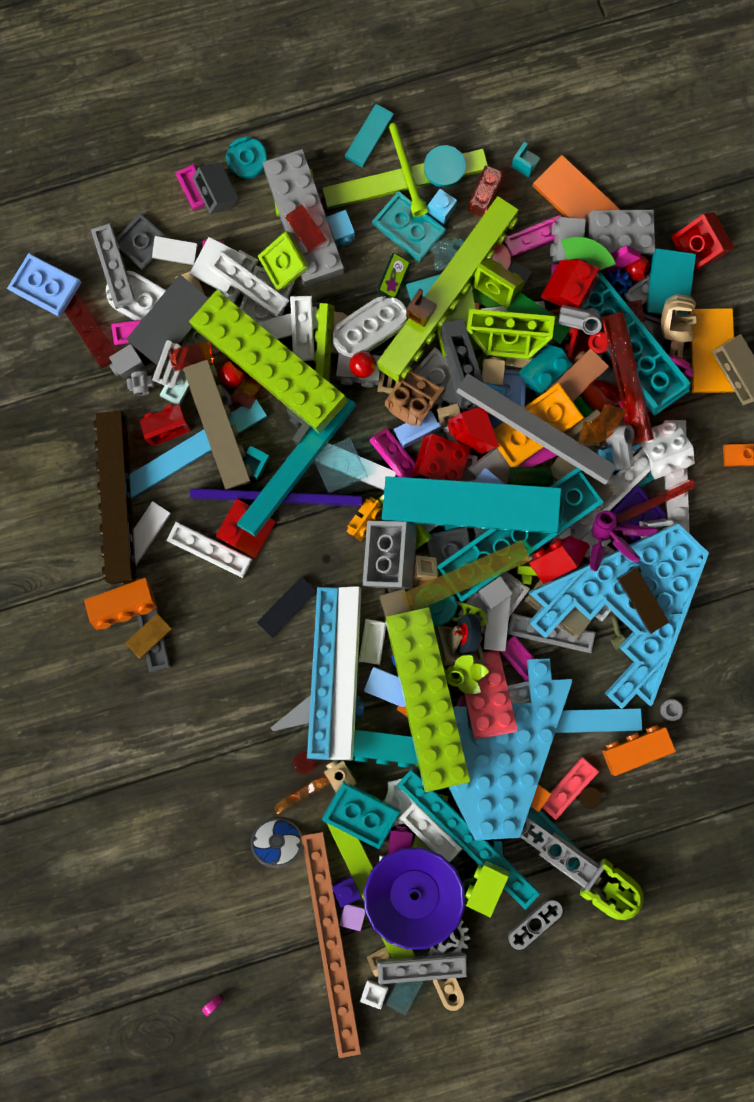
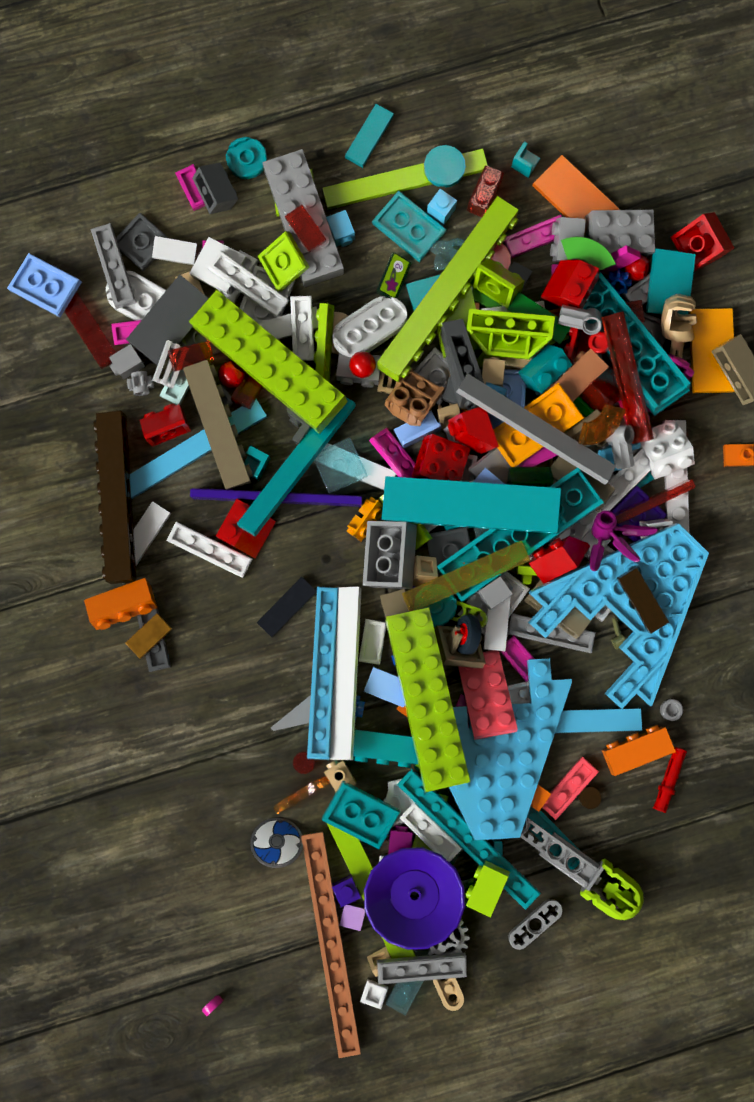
(418, 206): lime piece -> none
(420, 309): reddish brown panel -> none
(469, 674): lime plate -> none
(669, 781): none -> red pin

